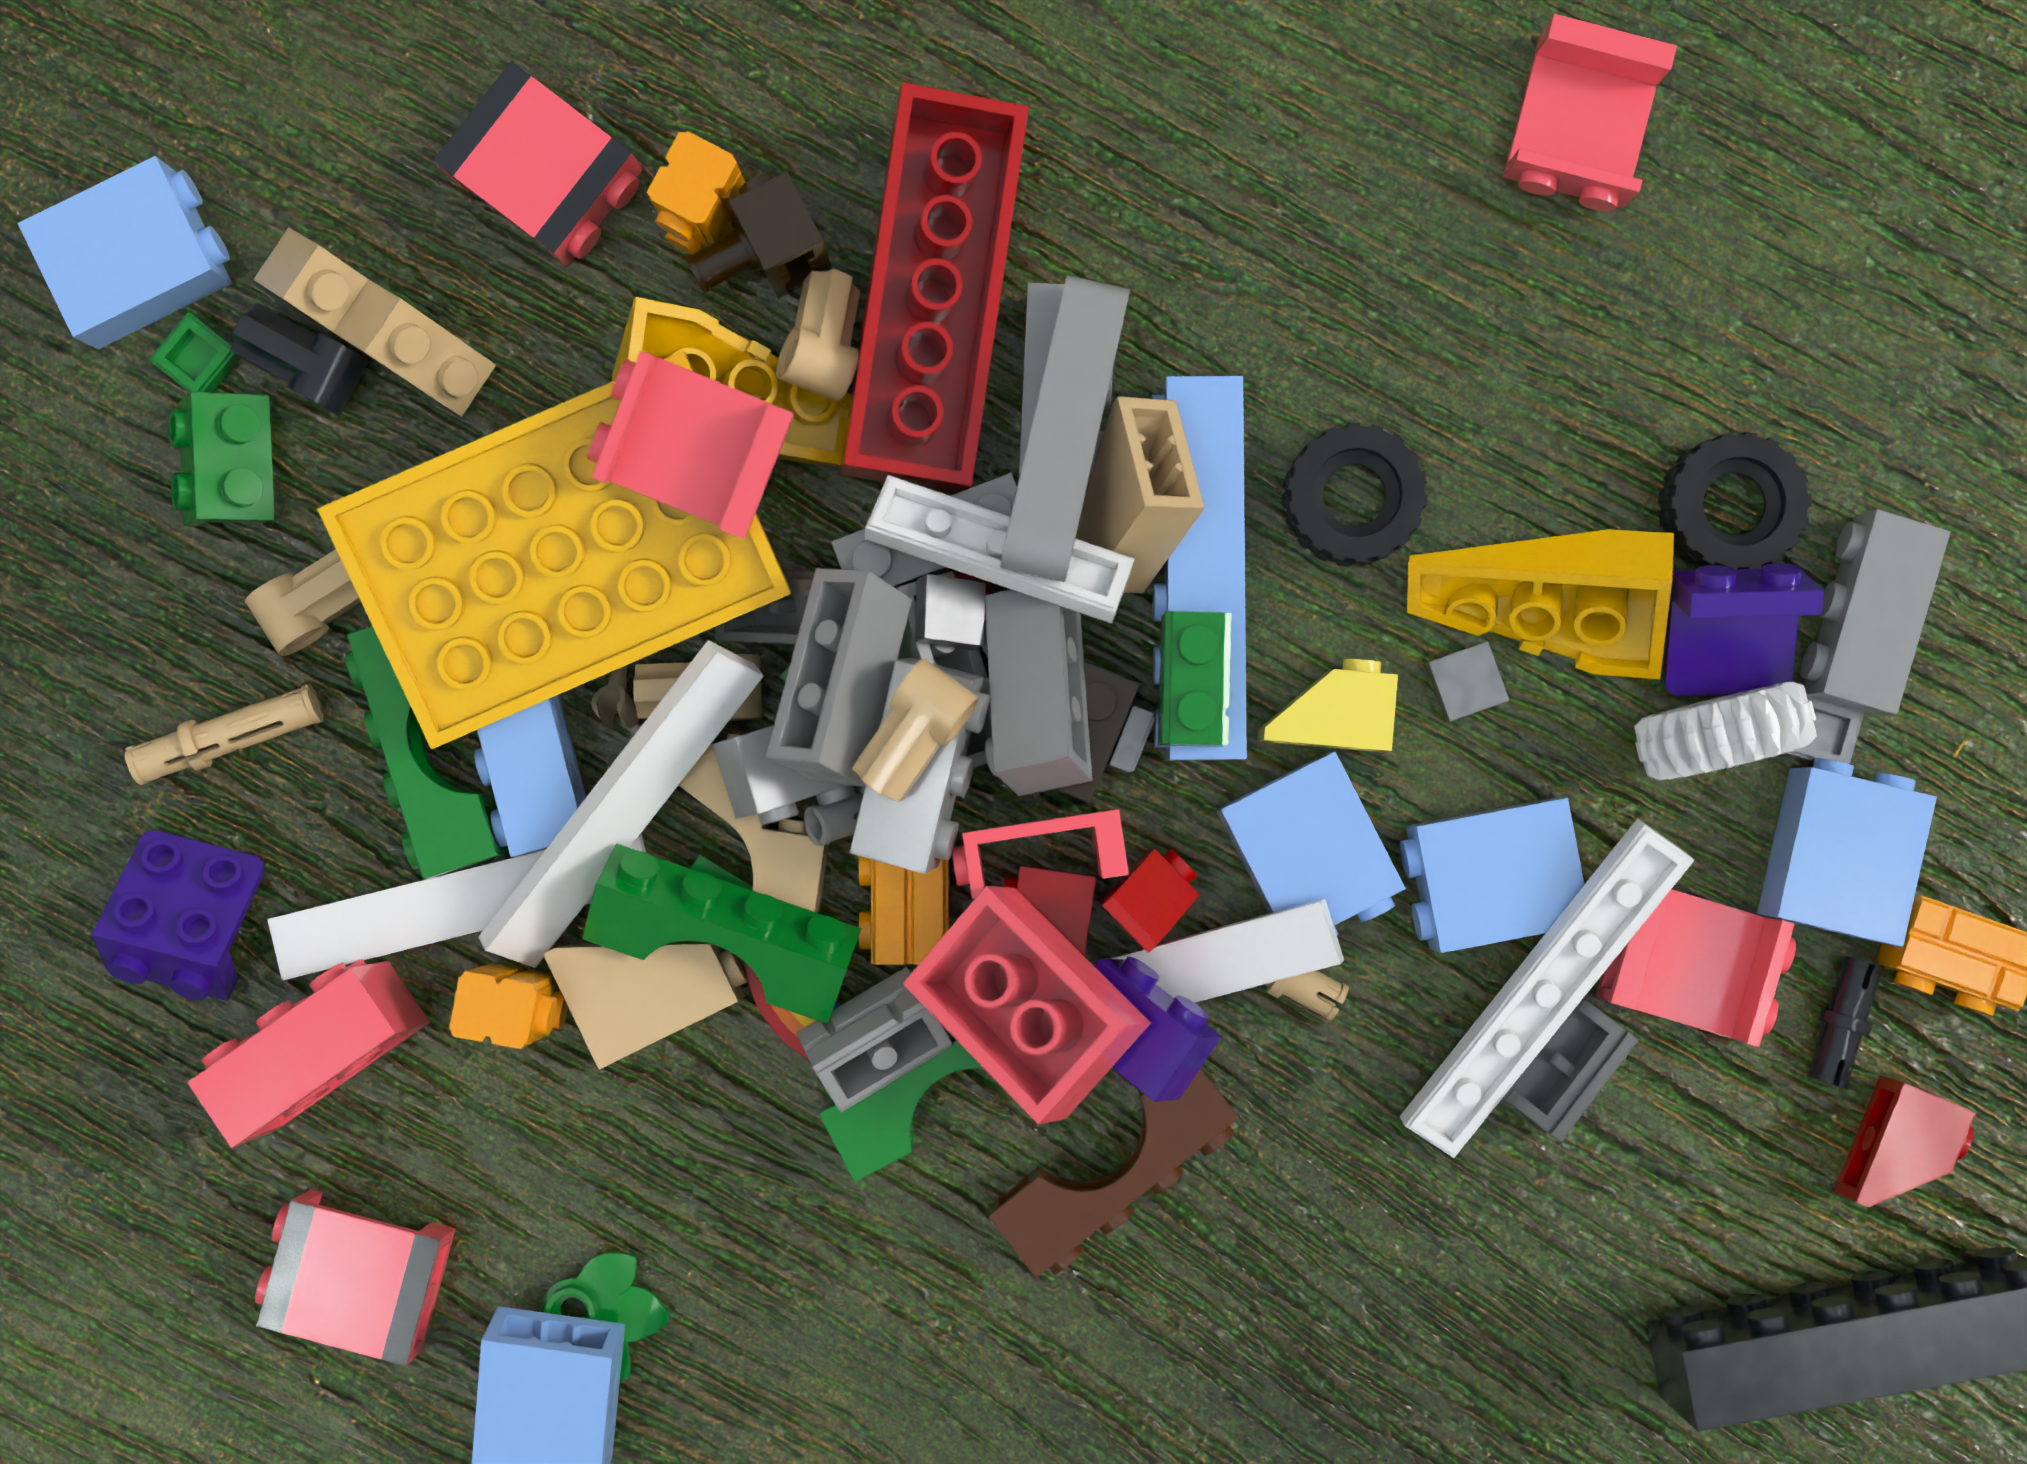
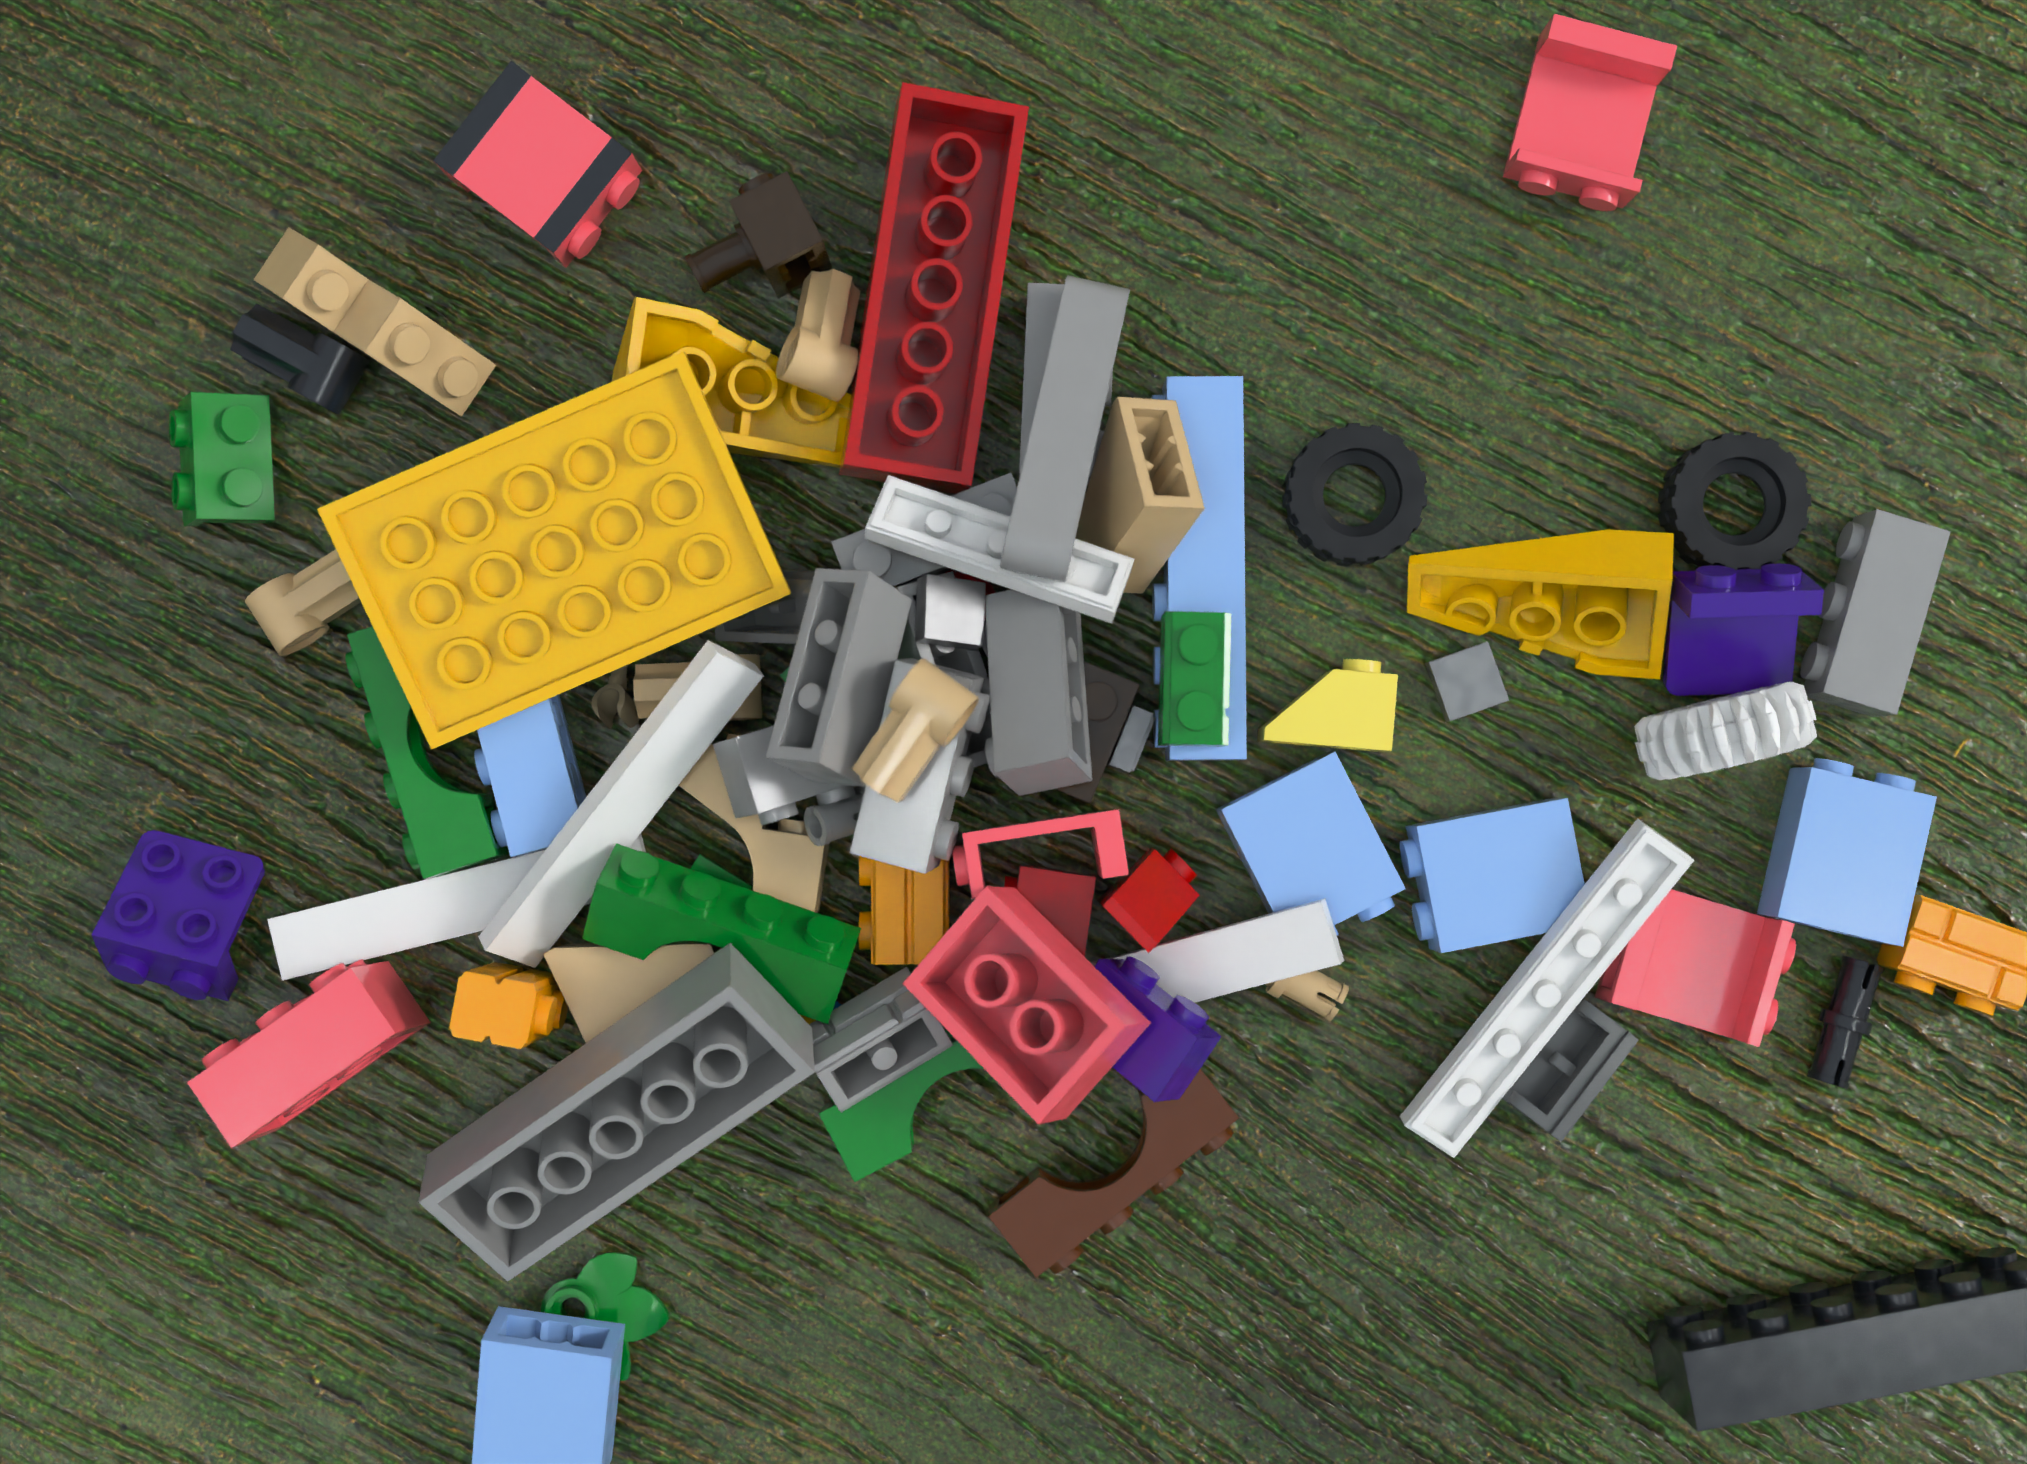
(127, 252): light blue brick -> none
(195, 356): green tile -> none
(198, 744): tan pin -> none
(352, 1280): panel -> none
(618, 1113): none -> light grey brick
(689, 442): coral panel -> none
(695, 193): light orange brick -> none
(1836, 732): flat silver tile -> none
(1903, 1143): slope -> none

